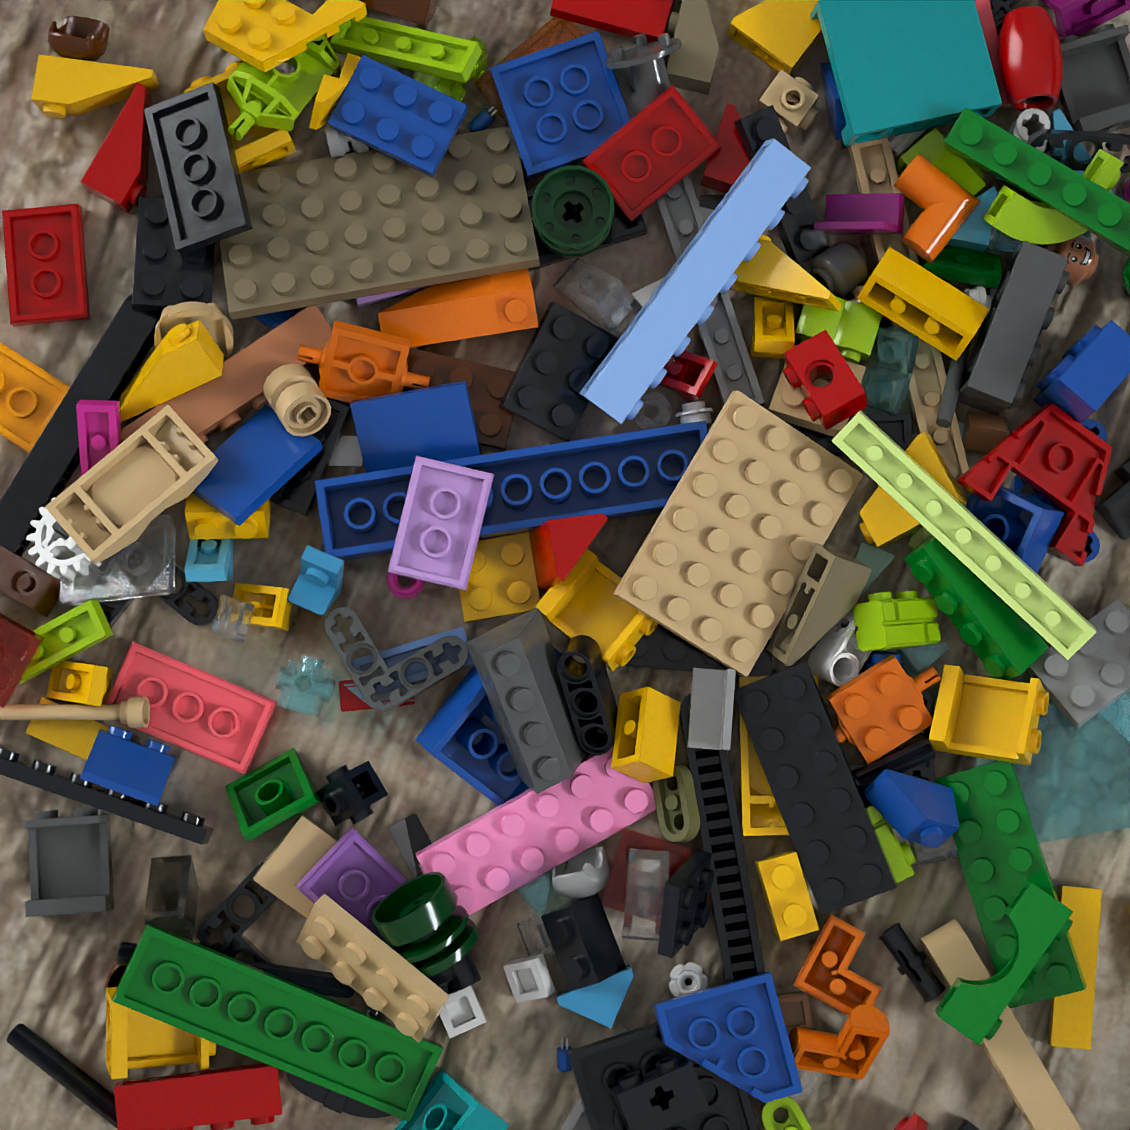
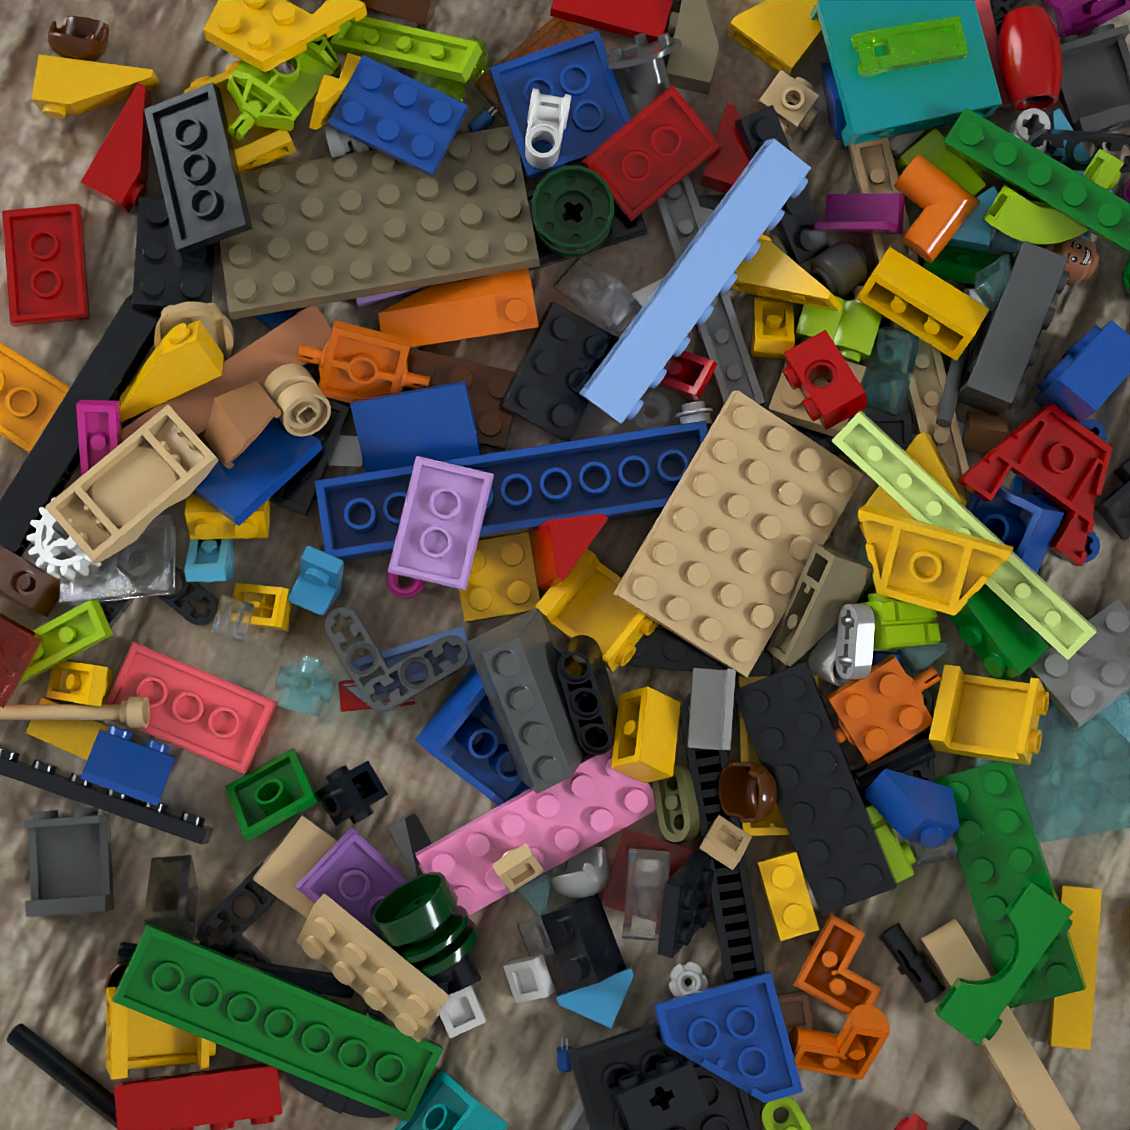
(238, 420): none -> medium nougat slope
(518, 867): none -> tan plate
(546, 122): none -> white piece
(725, 842): none -> tan plate
(747, 791): none -> reddish brown hair
(855, 641): none -> light grey beam
(910, 45): none -> clear neon green plate
(927, 561): none -> yellow wing
(992, 281): none -> clear light blue slope

